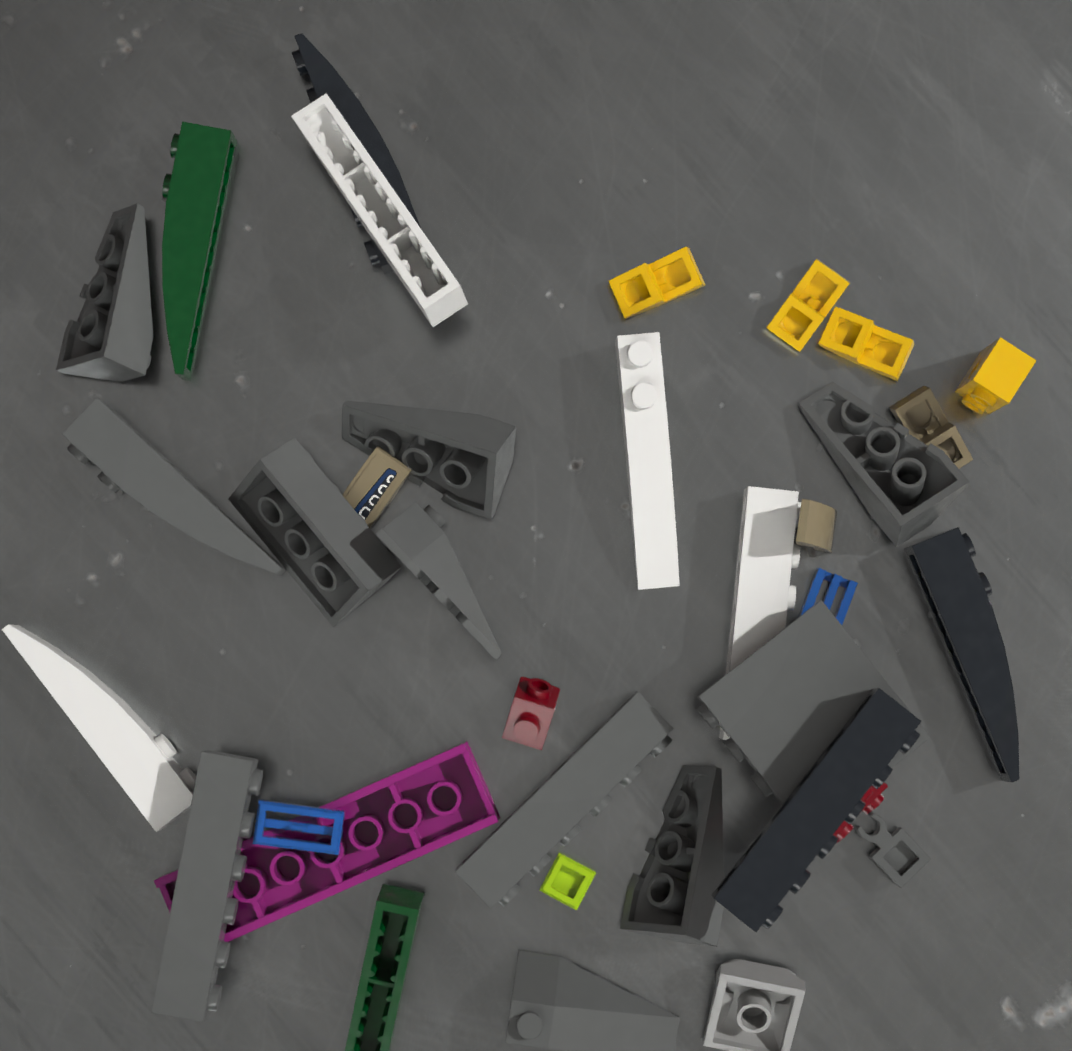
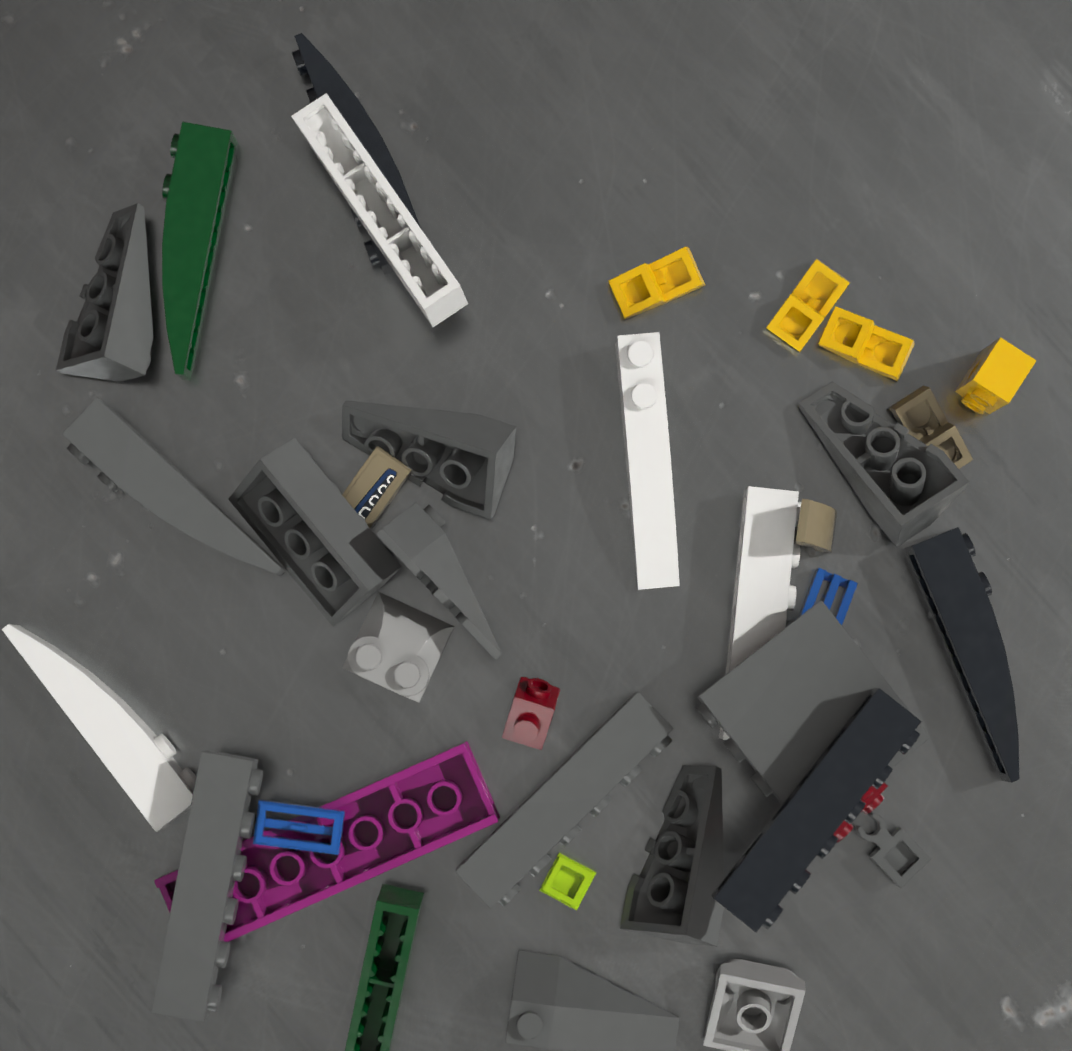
(398, 647): none -> light grey slope

